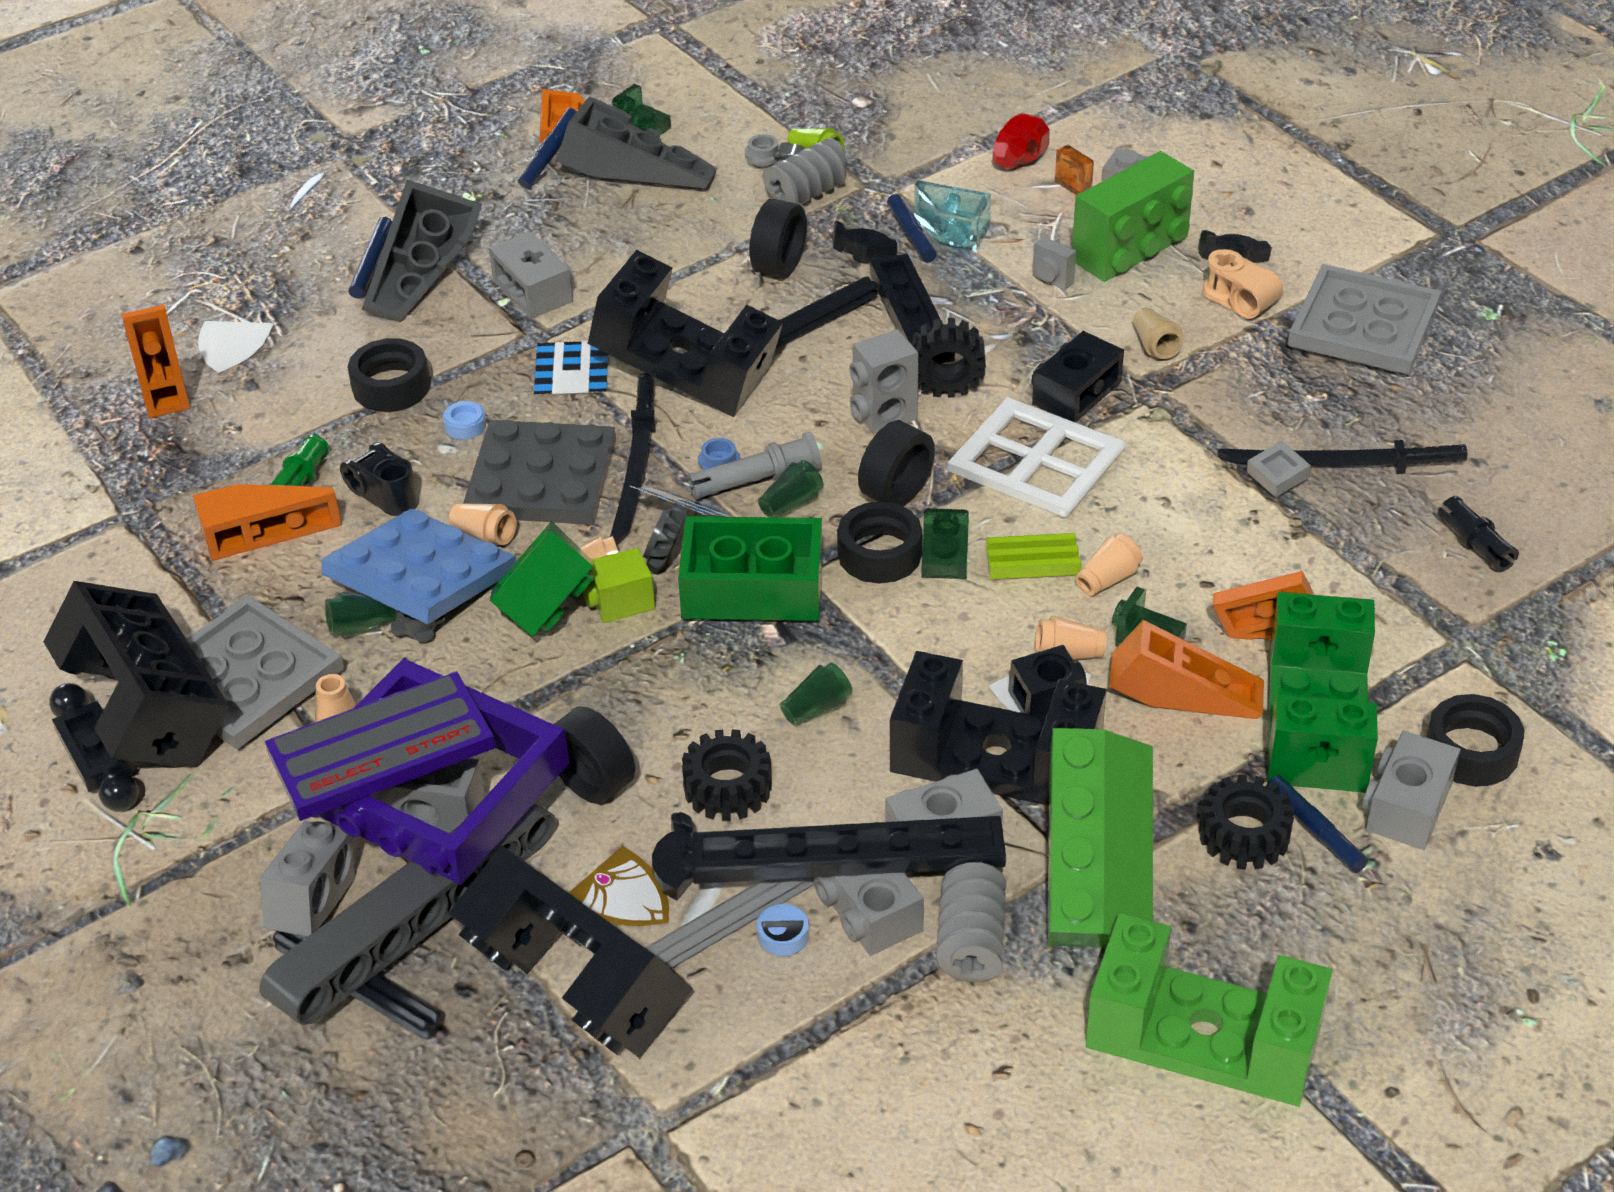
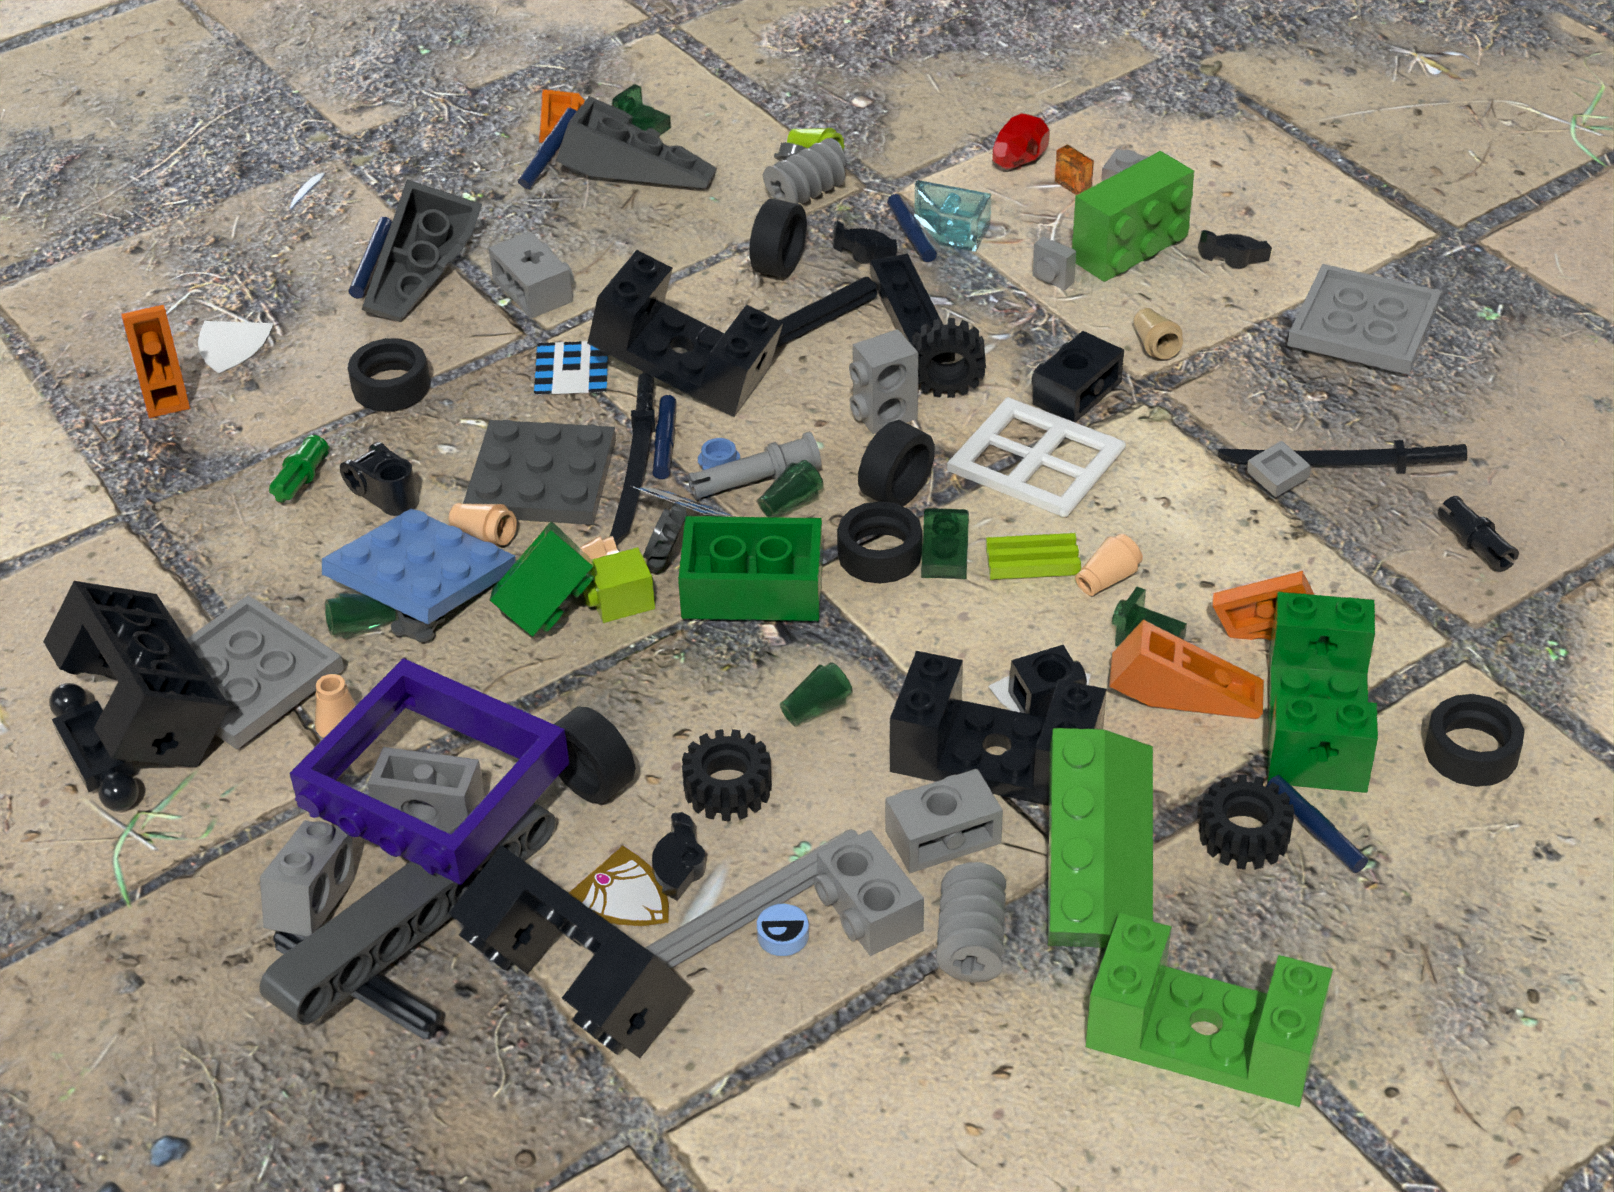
(258, 516): orange slope -> none
(379, 745): tile -> none
(464, 420): light blue tile -> none
(664, 437): none -> dark blue piece
(761, 150): light grey plate -> none
(846, 849): black tile -> none
(1078, 639): light nougat cone -> none
(1241, 287): light nougat piece -> none
(1411, 789): light grey brick -> none

